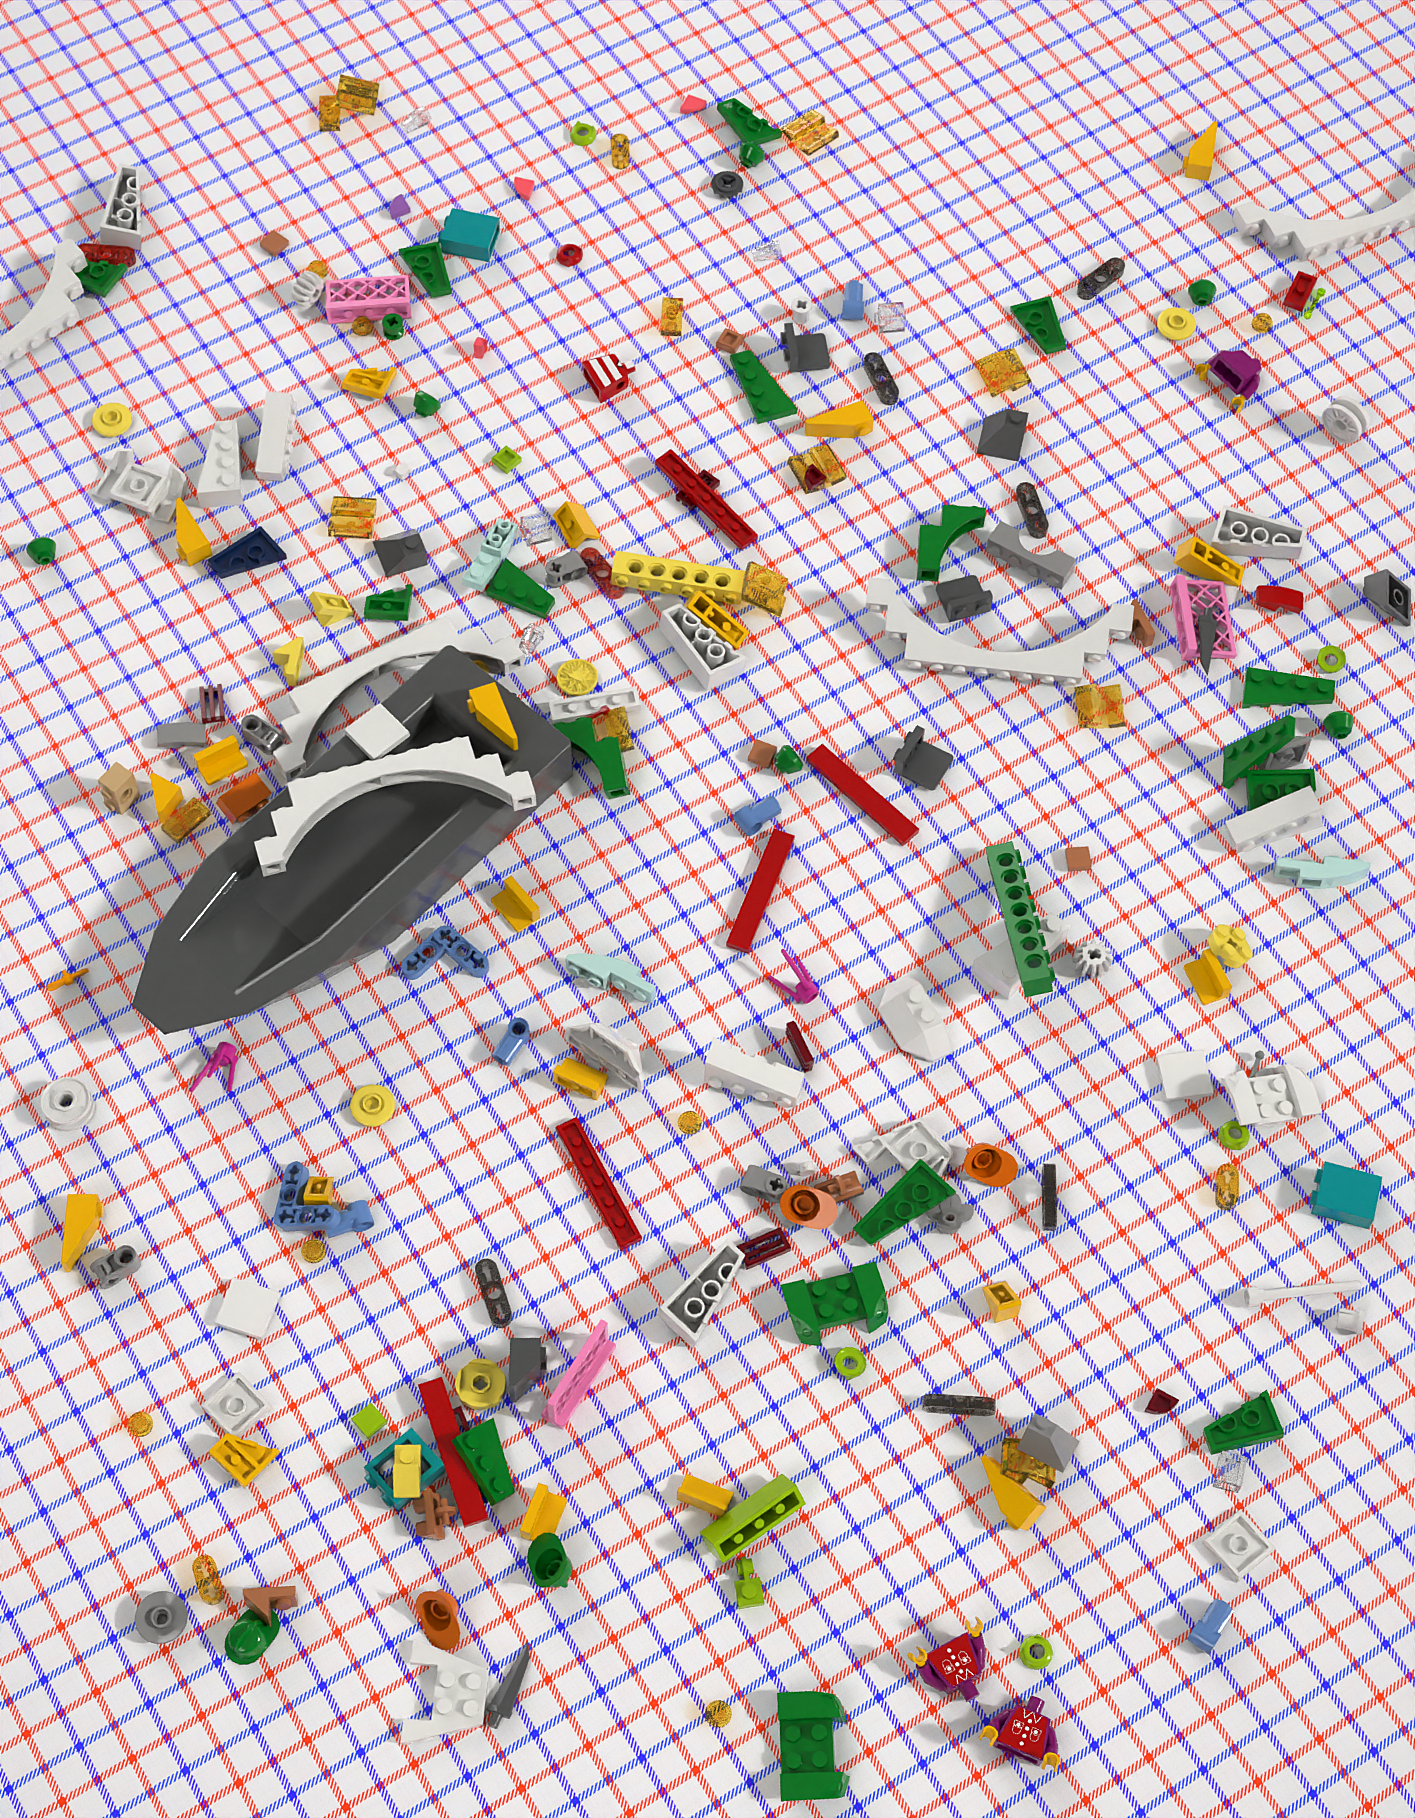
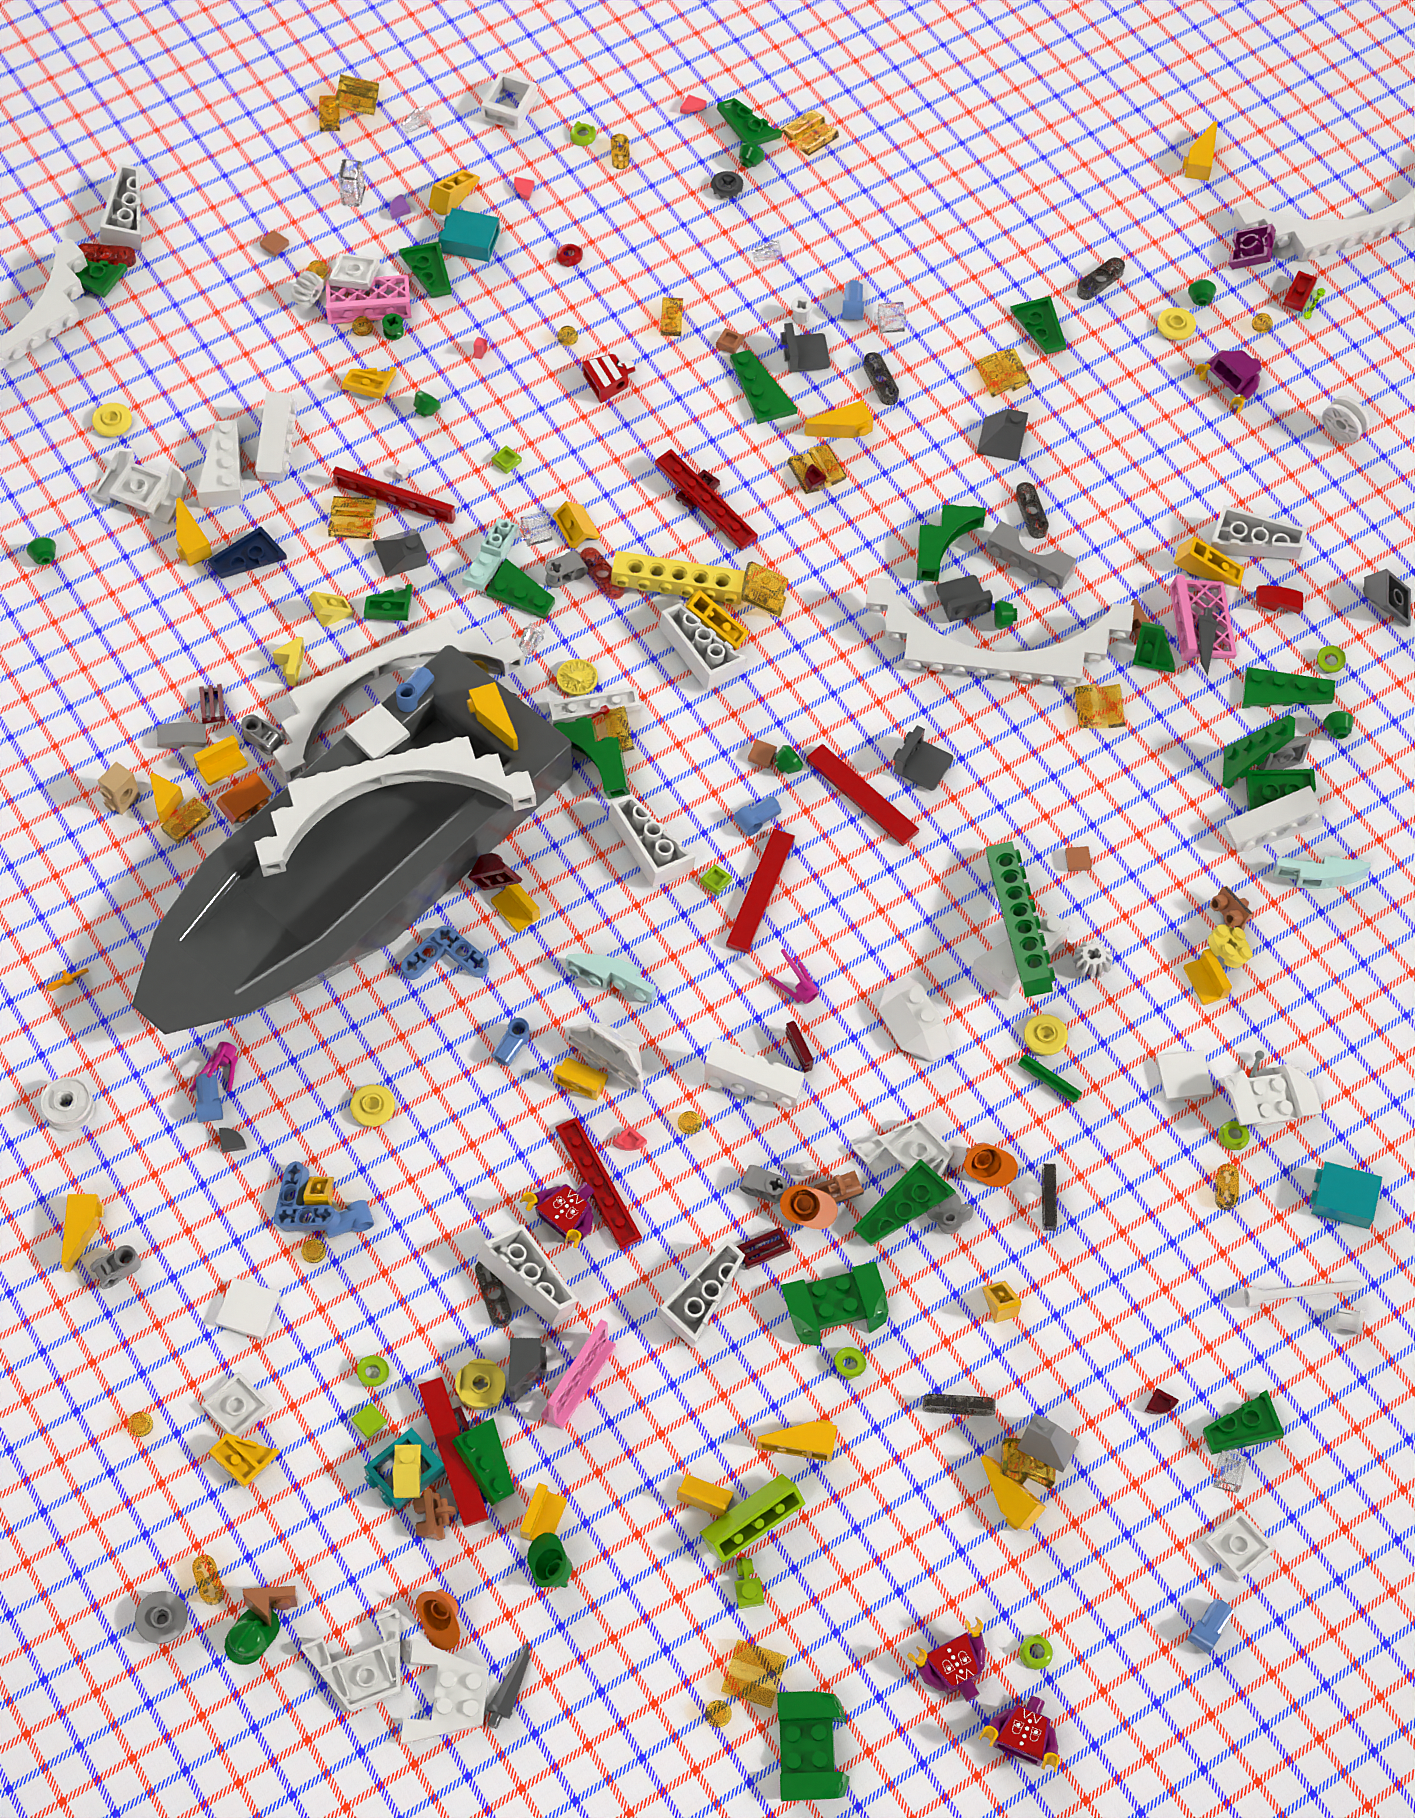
(208, 1104): none -> medium blue piece
(231, 1140): none -> dark grey tile
(351, 183): none -> clear brick
(354, 271): none -> white tile
(367, 1674): none -> white wing
(372, 1361): none -> lime piece
(394, 495): none -> red tile
(411, 690): none -> medium blue piece
(451, 191): none -> yellow slope
(492, 873): none -> dark red slope
(512, 118): none -> white window
(529, 1273): none -> white wedge
(564, 1210): none -> torso
(567, 336): none -> clear yellow plate
(629, 1140): none -> coral tile
(648, 841): none -> white wedge
(716, 879): none -> lime tile
(754, 1673): none -> clear yellow slope
(805, 1440): none -> yellow slope
(1004, 614): none -> green cone
(1045, 1034): none -> light yellow wheel
(1050, 1078): none -> green axle
(1154, 648): none -> green wing
(1234, 909): none -> nougat hips
(1252, 246): none -> magenta brick

